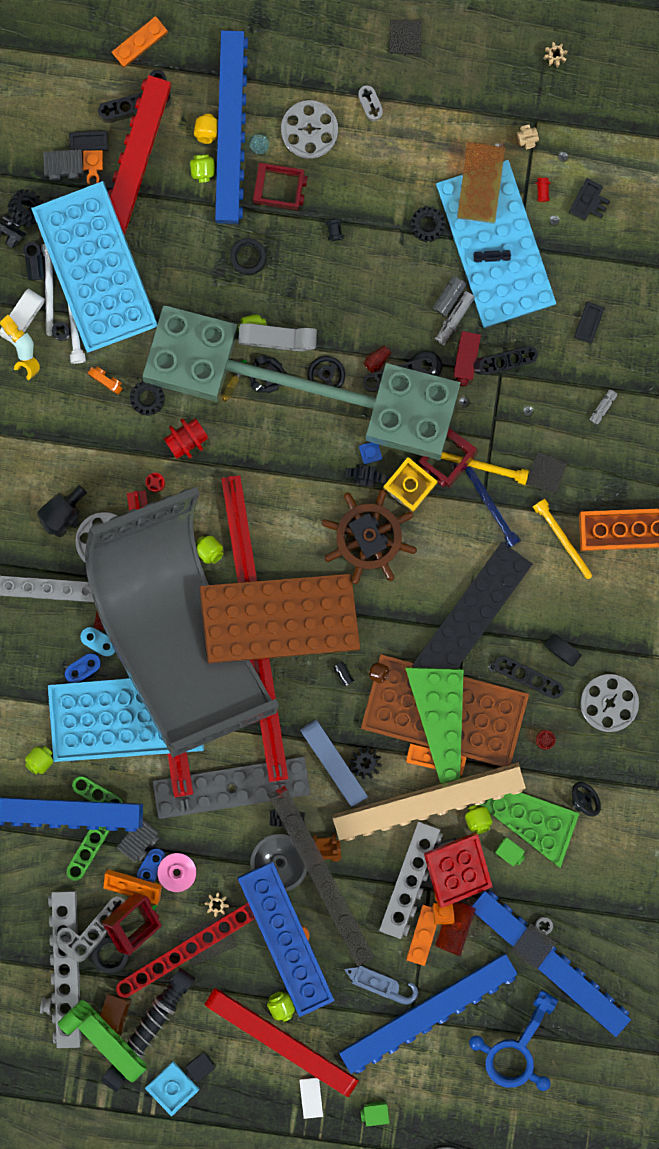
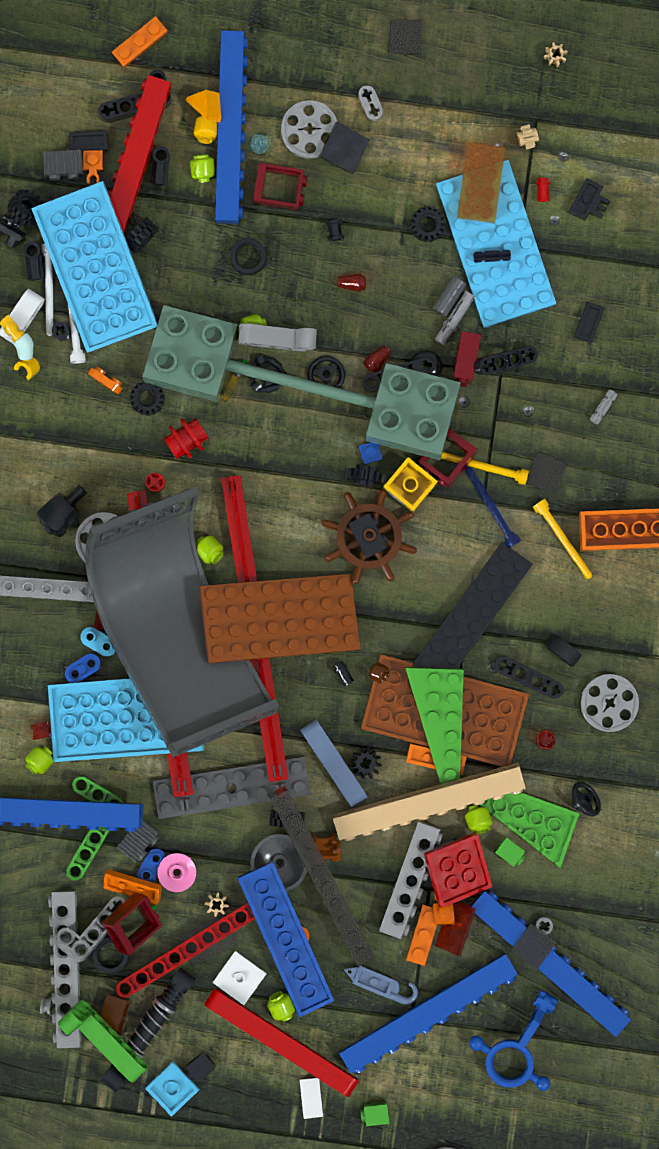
(40, 730): none -> clear red wheel
(141, 234): none -> black tyre
(160, 168): none -> black piece
(207, 104): none -> light orange slope
(239, 977): none -> white plate
(344, 147): none -> black tile
(352, 282): none -> clear red cone

